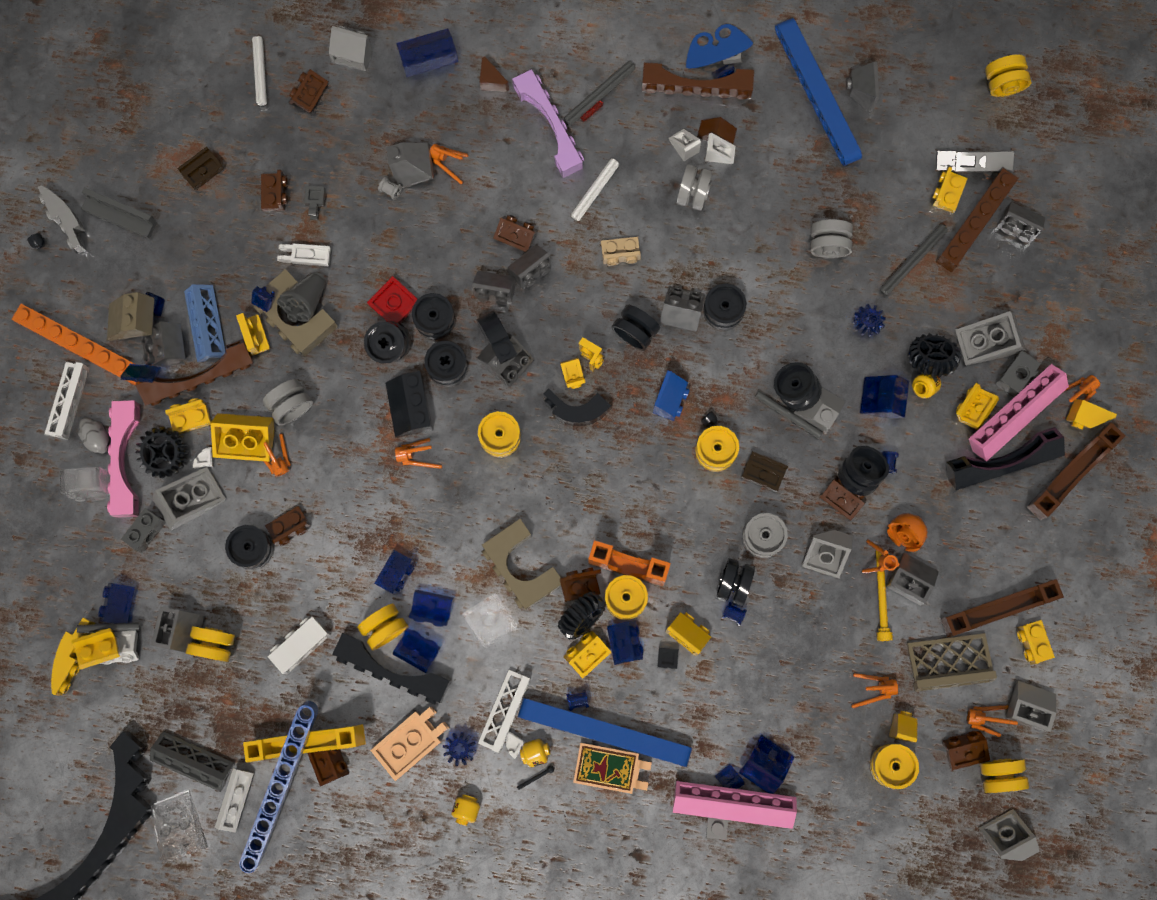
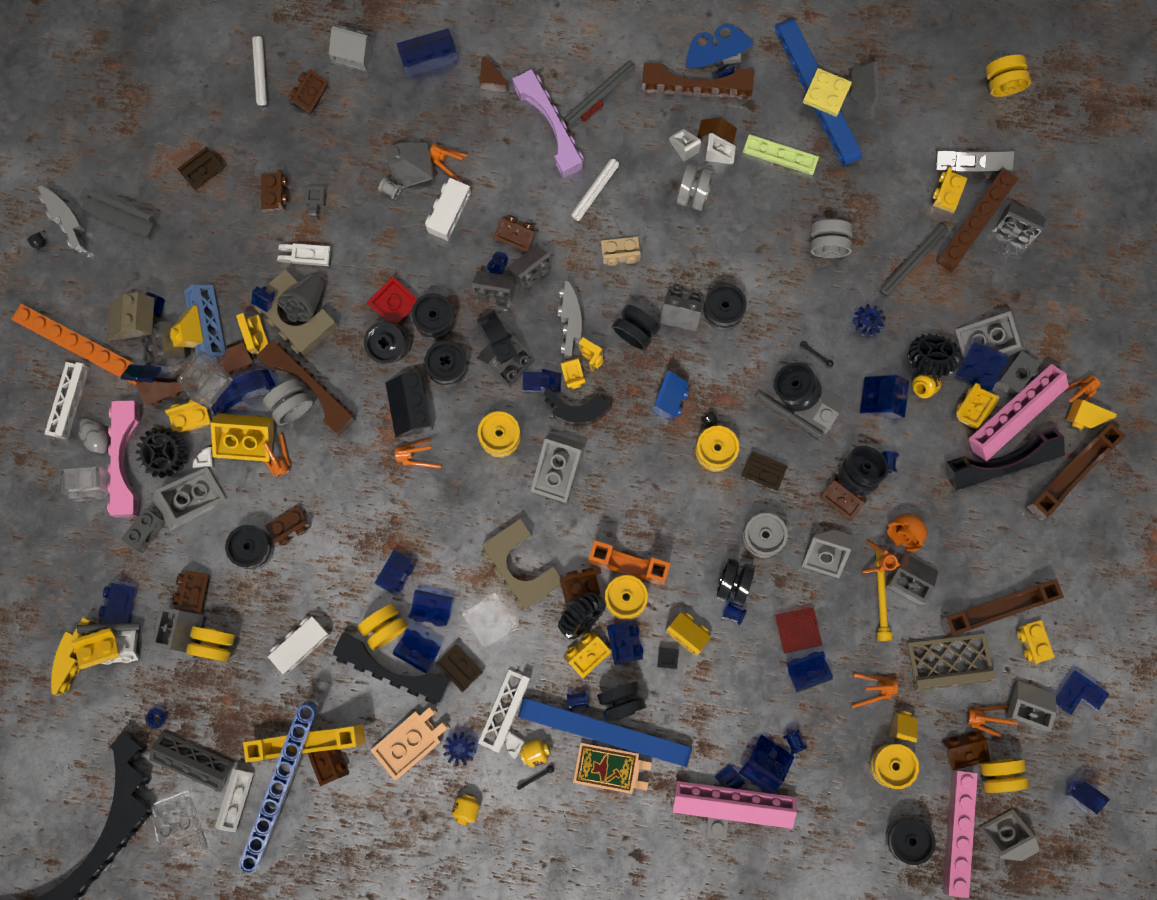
(150, 721): none -> clear blue plate
(187, 329): none -> yellow slope
(190, 591): none -> reddish brown bracket
(204, 379): none -> clear brick
(243, 387): none -> clear blue arch
(276, 358): none -> reddish brown arch
(448, 209): none -> white brick
(459, 668): none -> dark brown plate
(498, 264): none -> clear blue bush
(542, 381): none -> clear blue slope
(557, 467): none -> light grey slope
(570, 314): none -> light grey slope
(621, 700): none -> black wheel
(780, 154): none -> yellowish green tile
(795, 741): none -> clear blue bush
(798, 630): none -> clear red tile
(804, 345): none -> black hinge
(809, 671): none -> clear blue bracket
(827, 92): none -> light yellow plate
(898, 841): none -> black wheel
(960, 834): none -> bright pink brick
(982, 365): none -> clear blue plate
(1078, 689): none -> clear blue plate
(1087, 797): none -> clear blue slope

